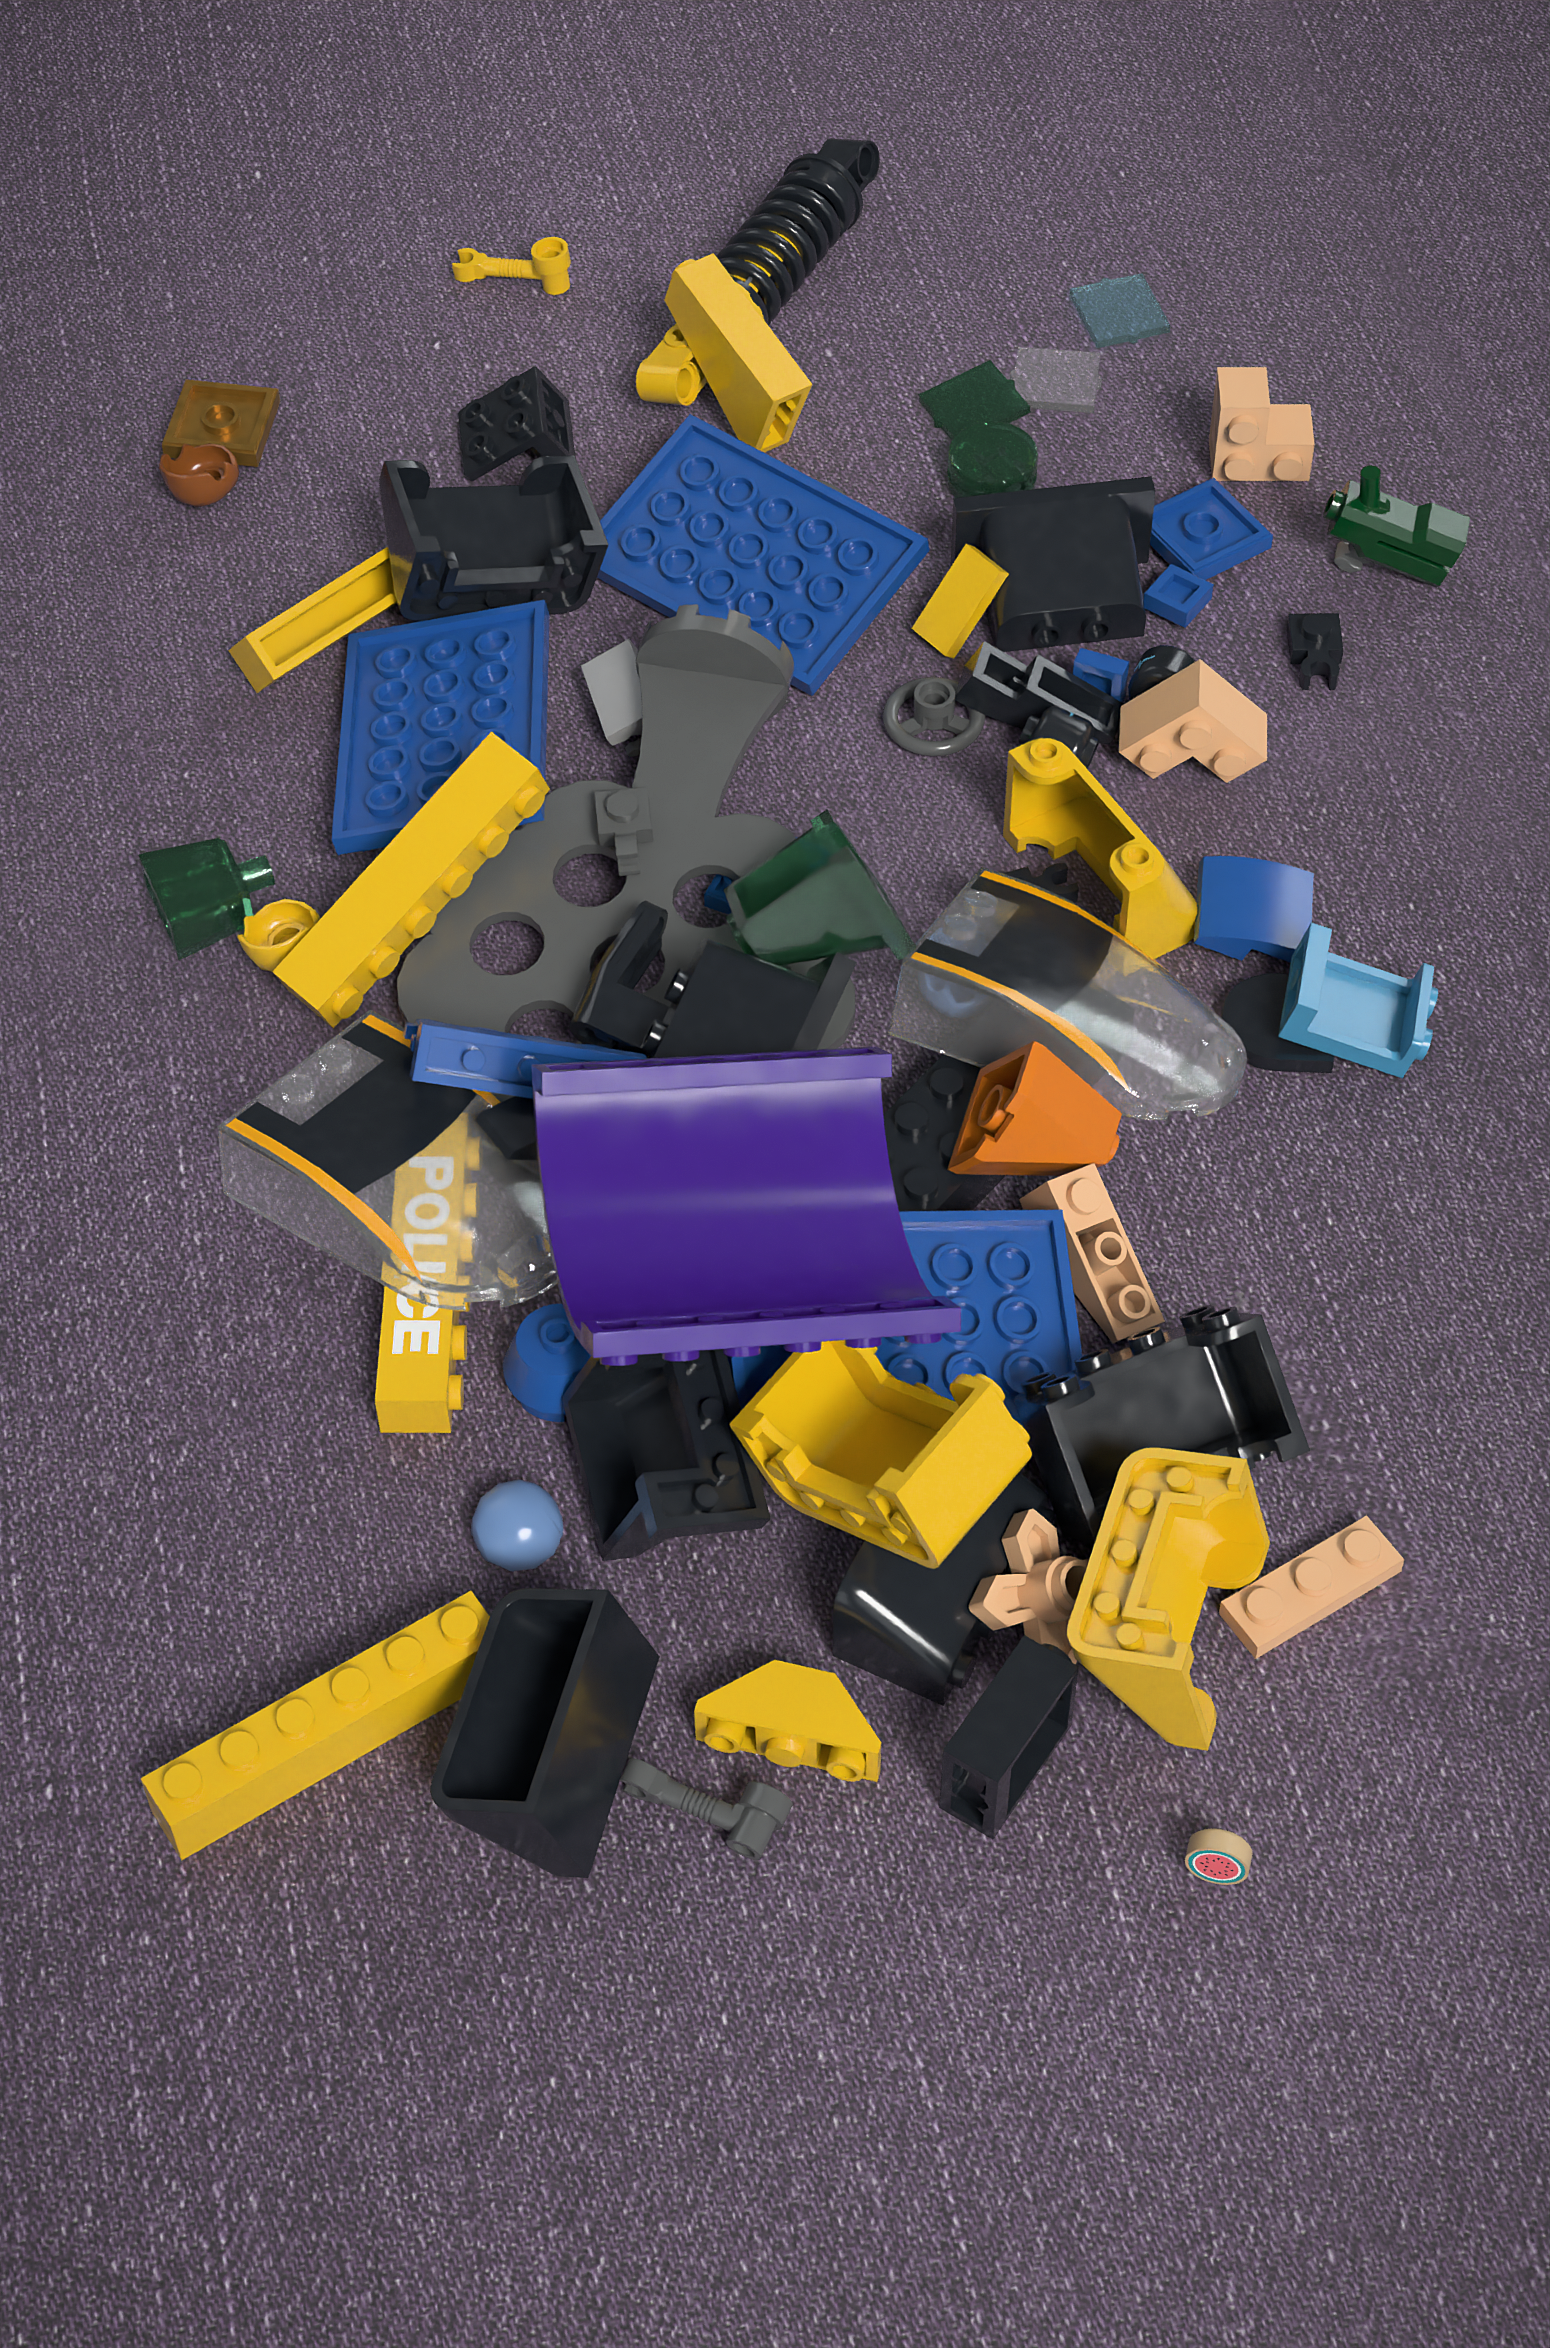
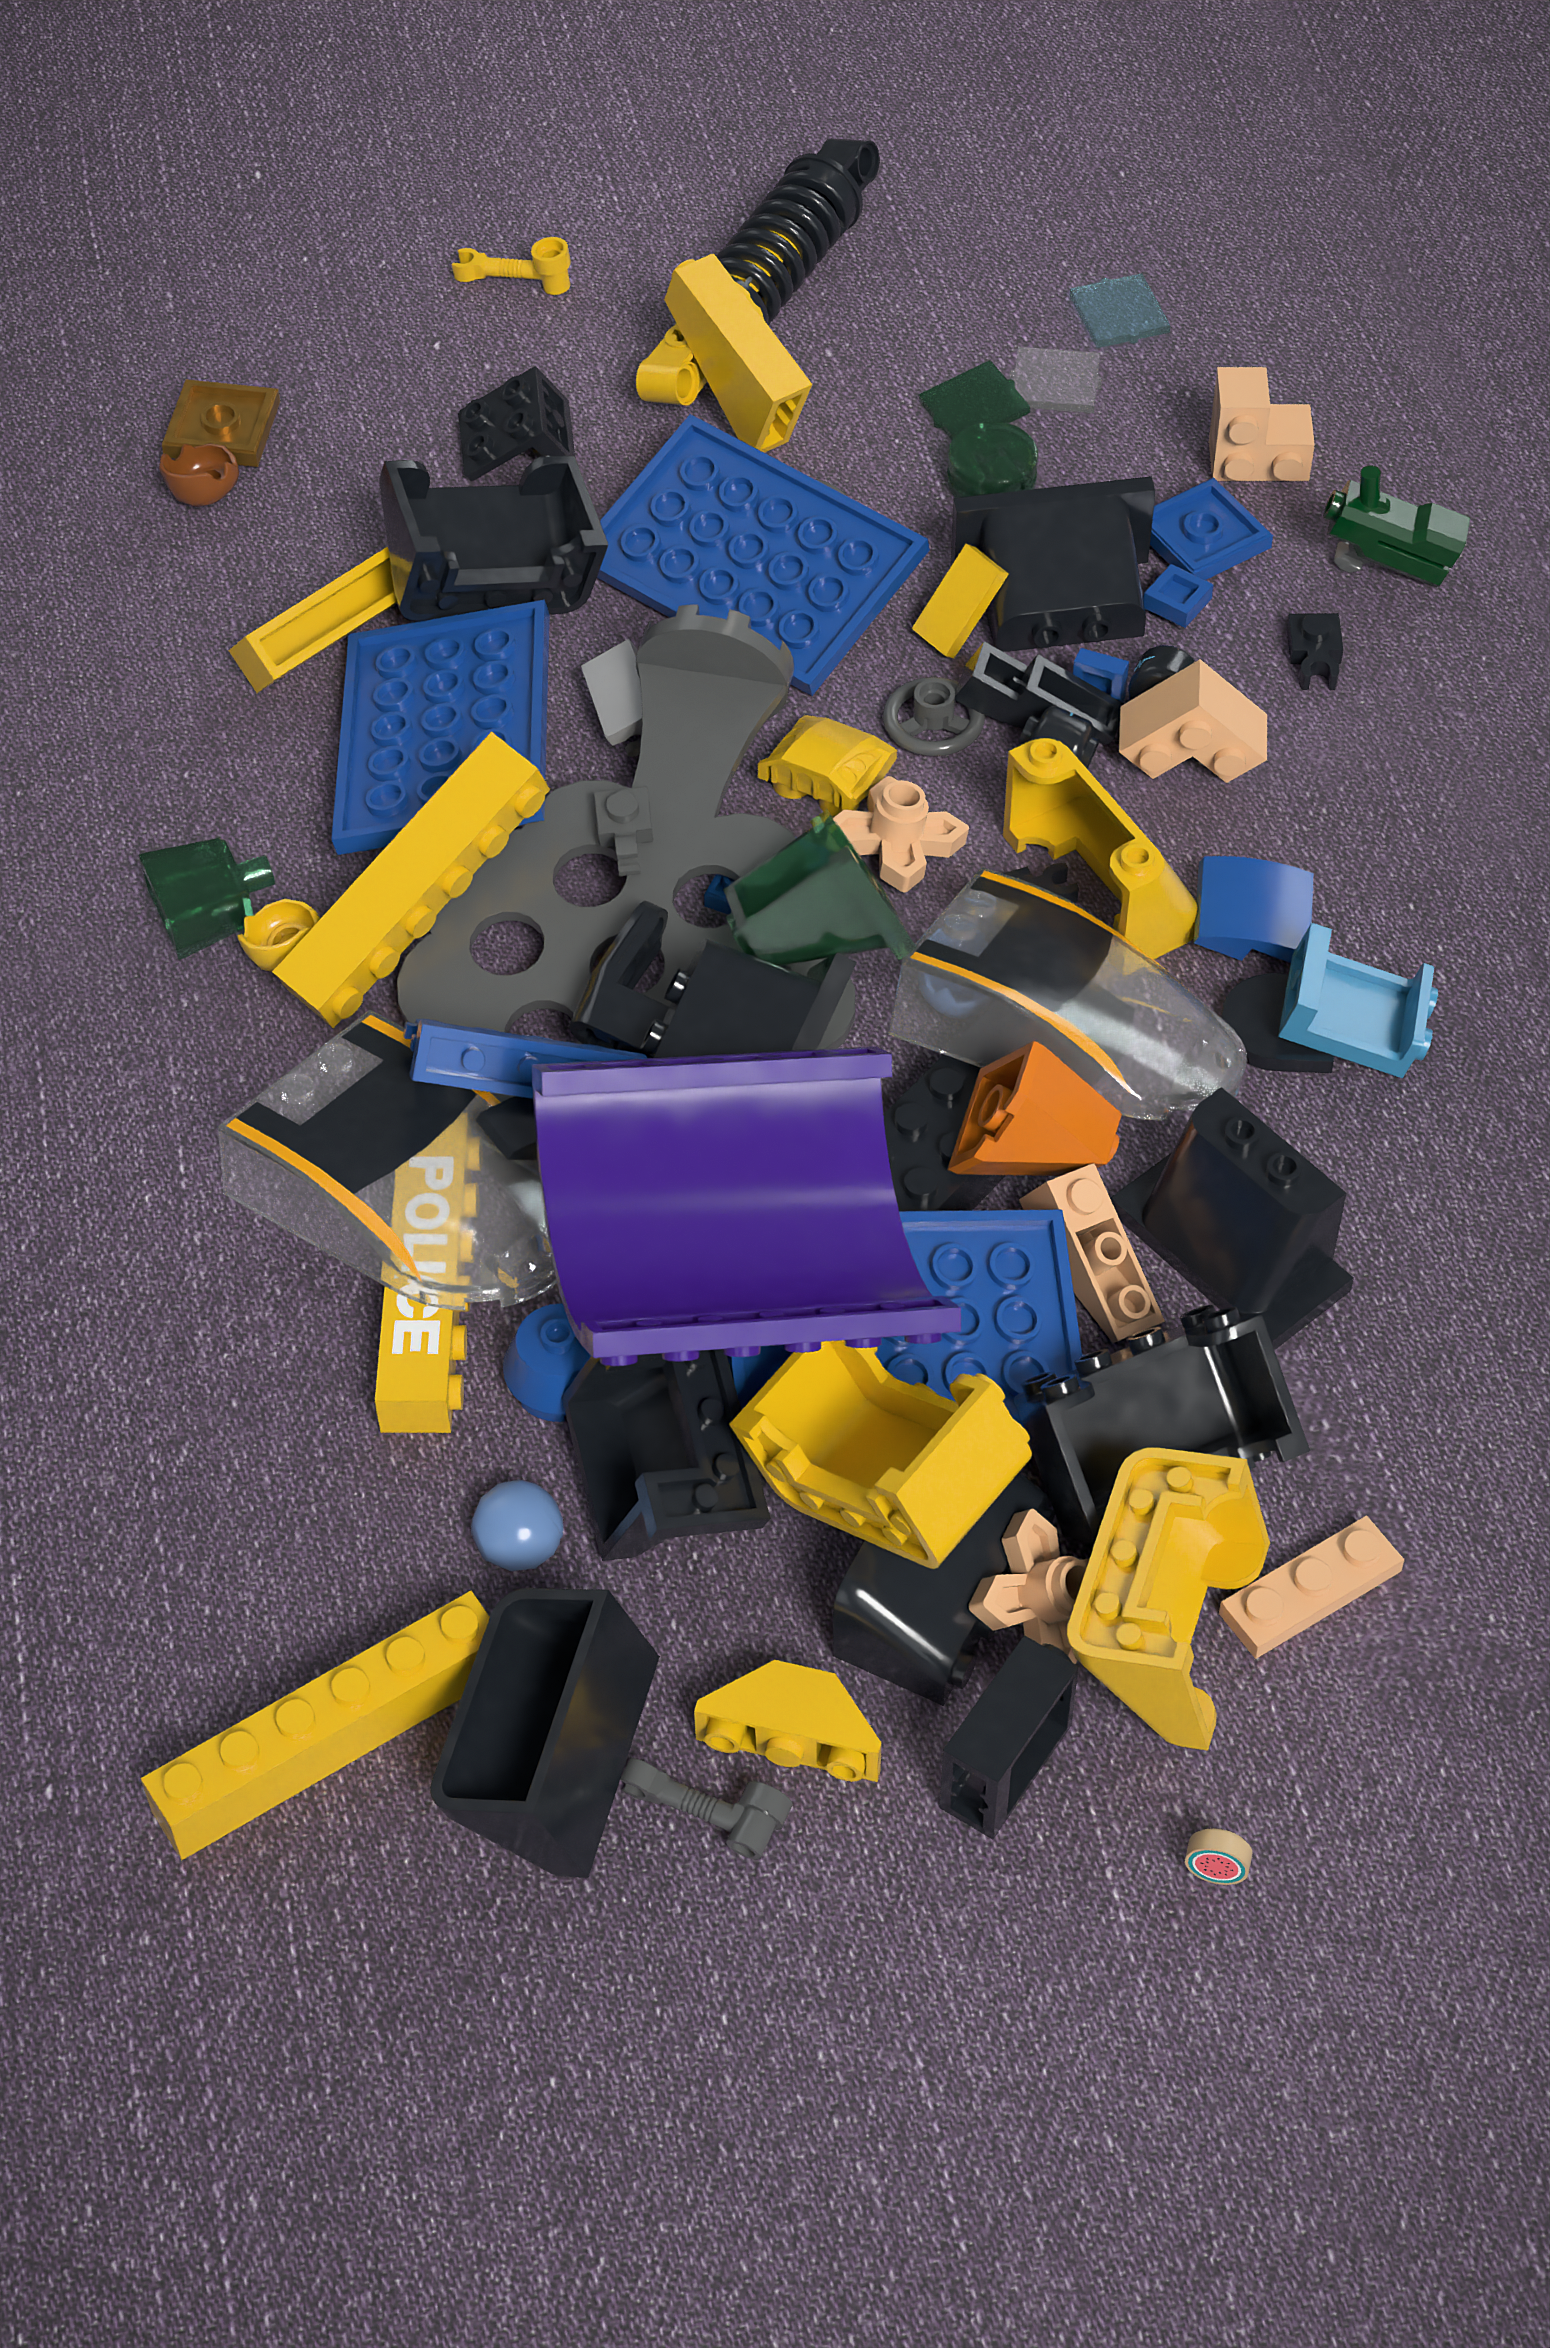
(827, 762): none -> yellow slope
(902, 831): none -> light nougat plant
(1242, 1218): none -> black windscreen

